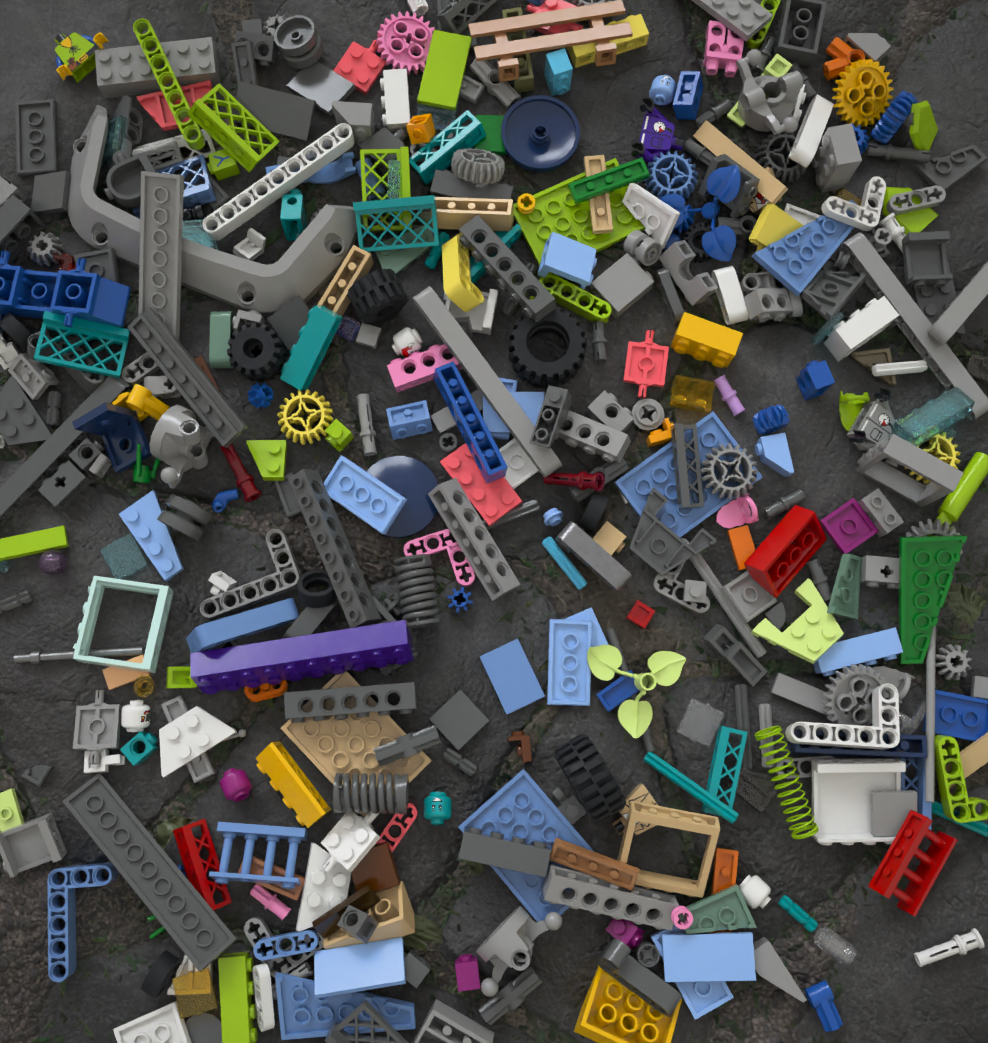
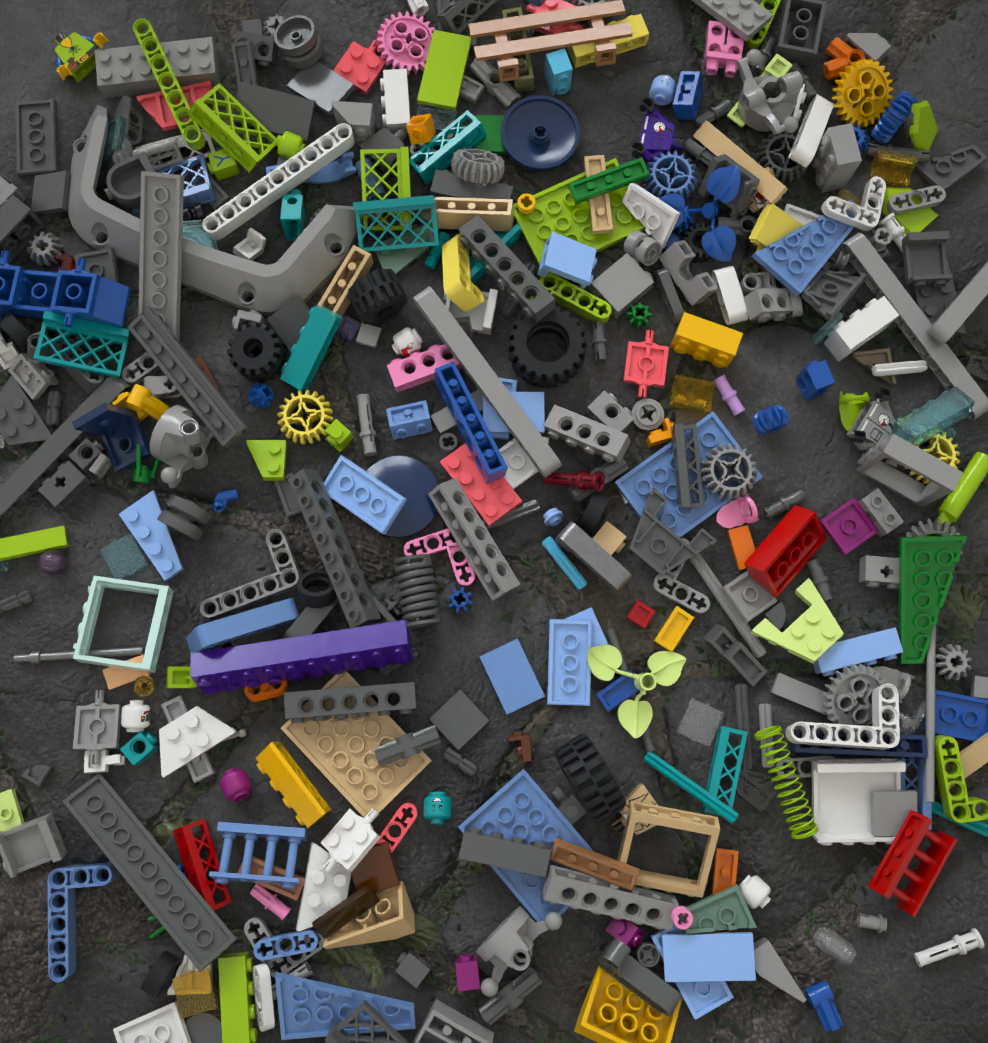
(220, 332): sand green beam -> none
(221, 582): white tile -> none
(244, 480): dark red pin -> none
(289, 144): none -> lime head
(357, 924): dark grey brick -> none
(359, 967): light blue tile -> none
(374, 800): dark grey piece -> none
(393, 179): clear light blue axle -> none
(551, 416): dark grey slope -> none
(637, 310): none -> green gear
(673, 629): none -> yellow tile
(694, 591): light grey plate -> none
(775, 453): light blue slope -> none
(798, 913): teal axle -> none
(846, 590): sand green wing -> none
(872, 922): none -> light grey pin
(893, 167): none -> clear yellow bracket

